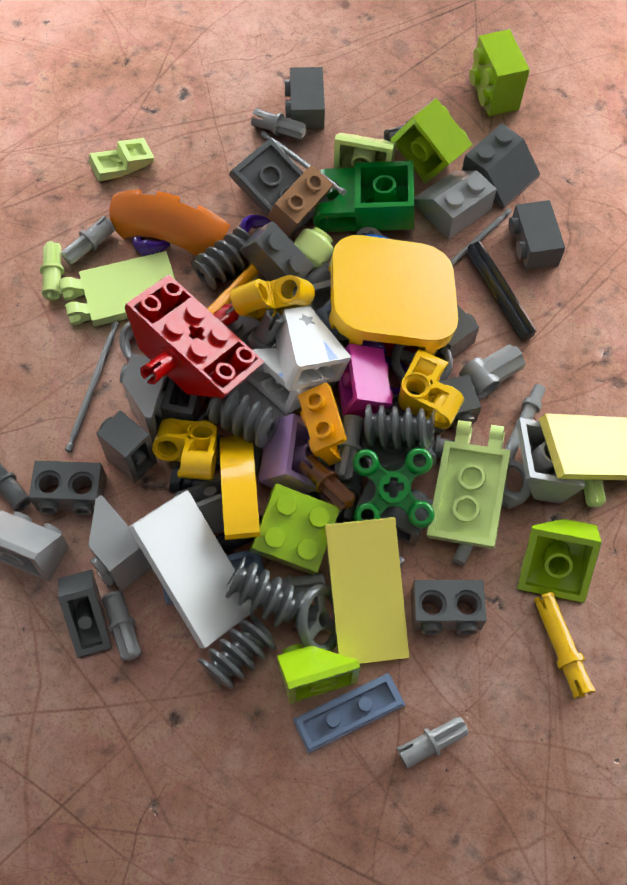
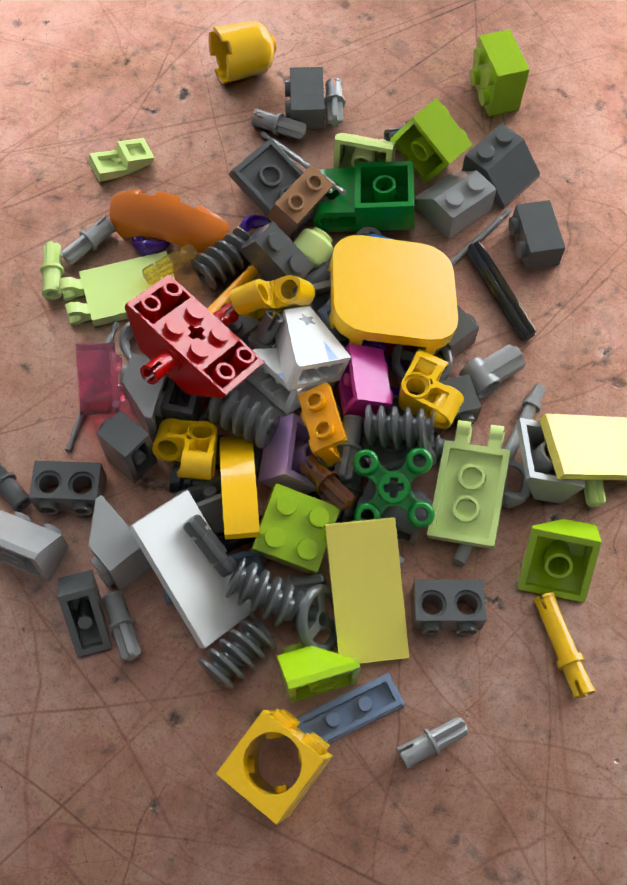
(98, 378): none -> clear pink brick
(169, 264): none -> clear yellow axle
(210, 545): none -> dark grey axle
(241, 50): none -> yellow cylinder
(242, 765): none -> yellow brick
(334, 102): none -> light grey axle

